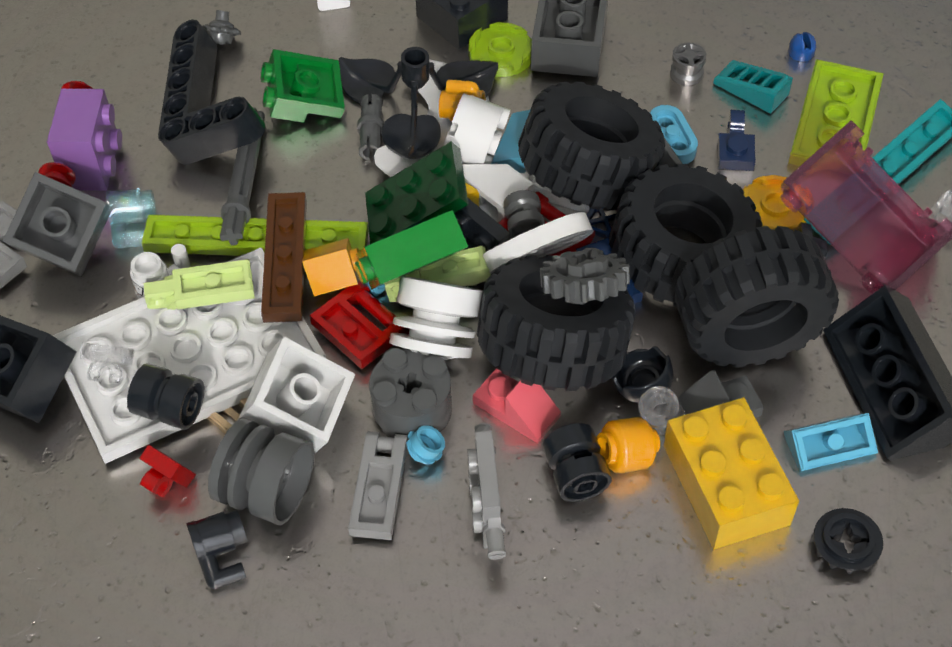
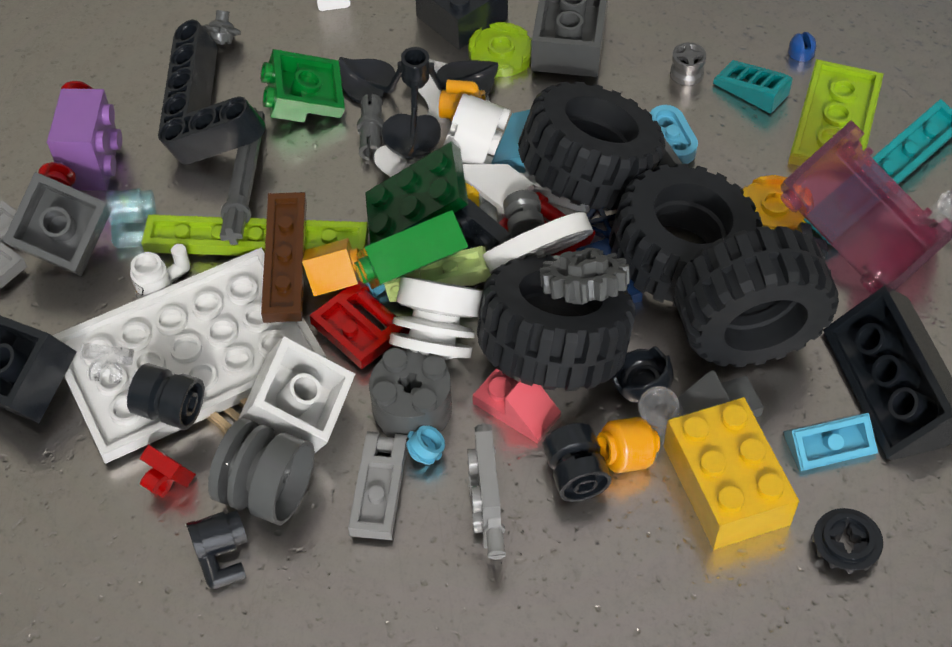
(201, 286): yellowish green hinge -> none
(735, 148): dark blue plate -> none

